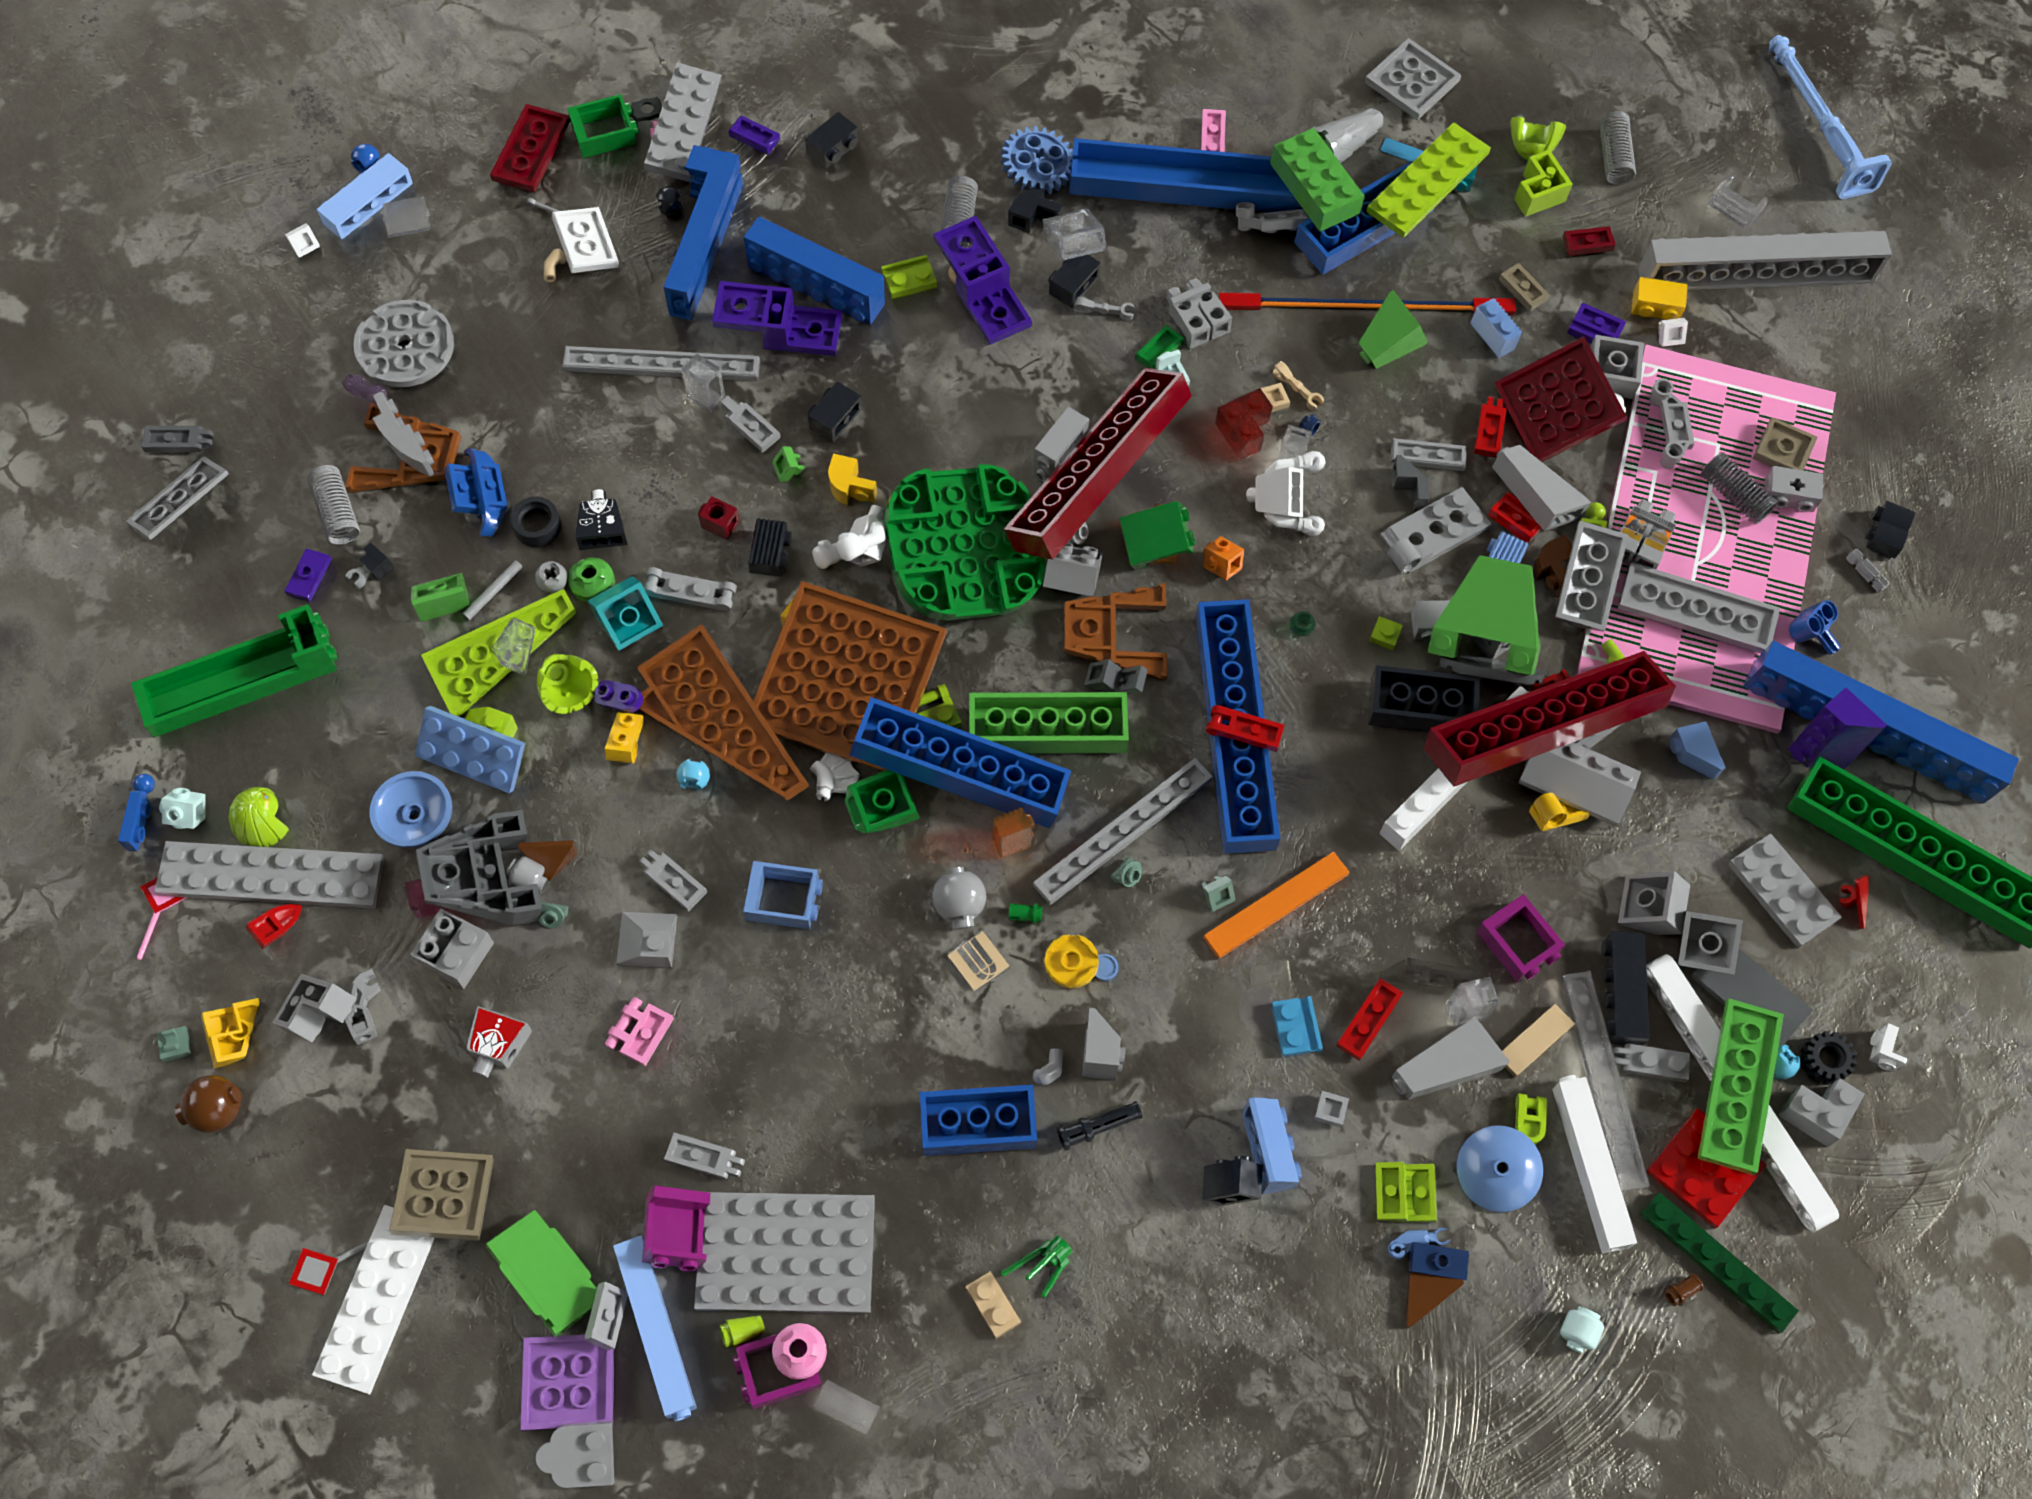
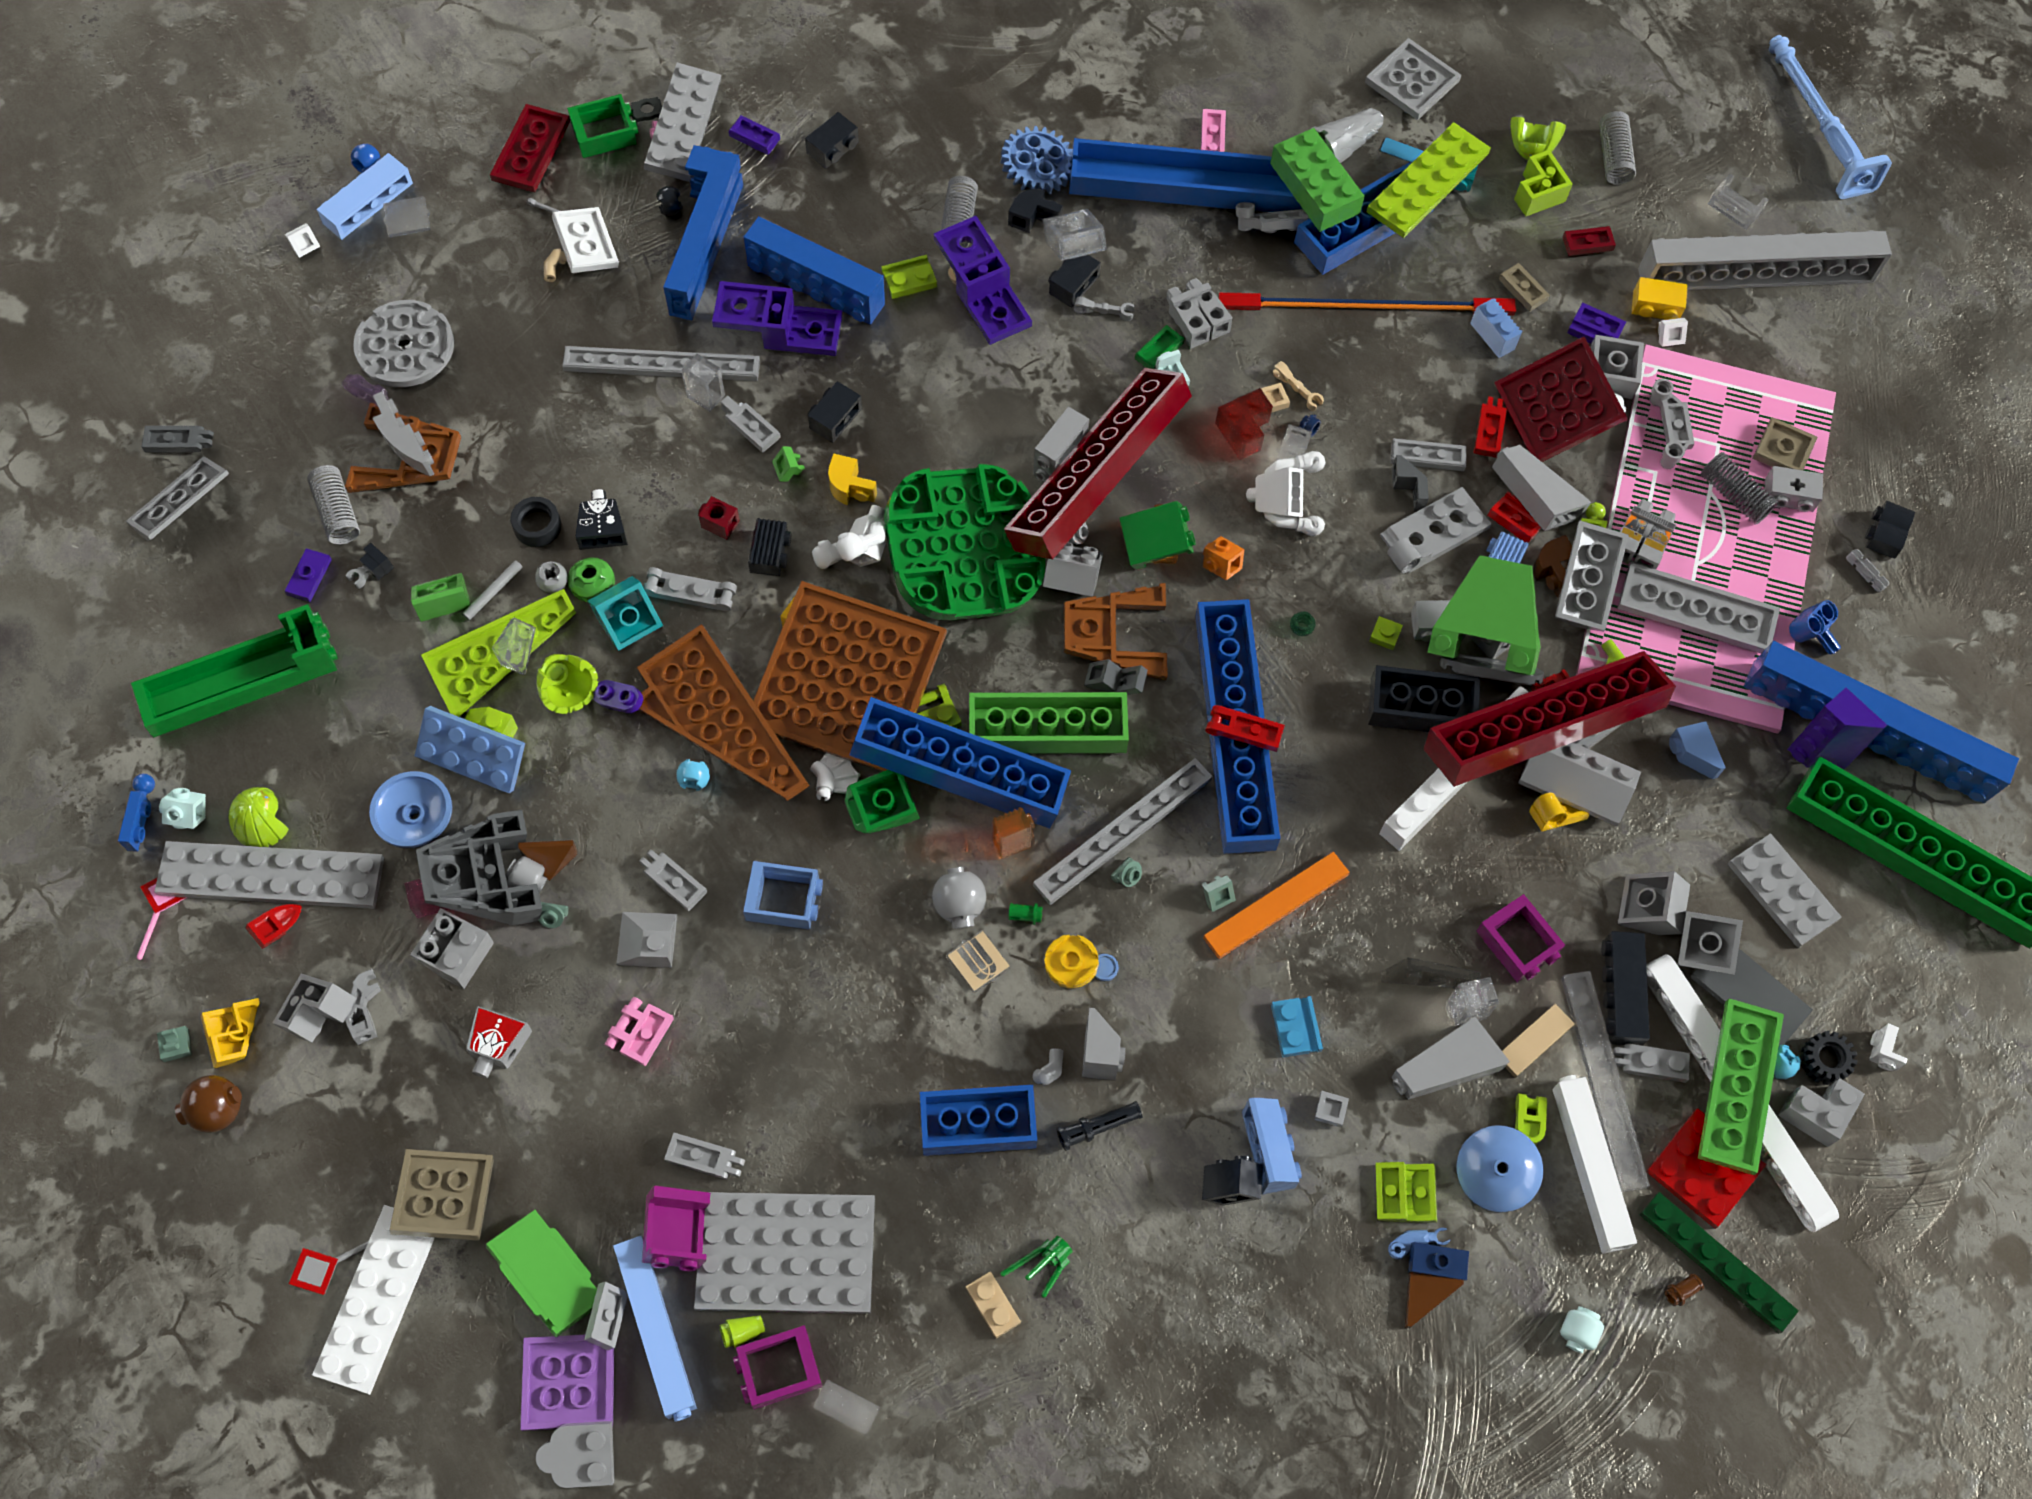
(478, 490): blue plate -> none
(623, 738): yellow plate -> none
(809, 1363): bright pink piece -> none
(1369, 1019): red plate -> none
(1391, 333): bright green slope -> none
(1858, 896): red piece -> none

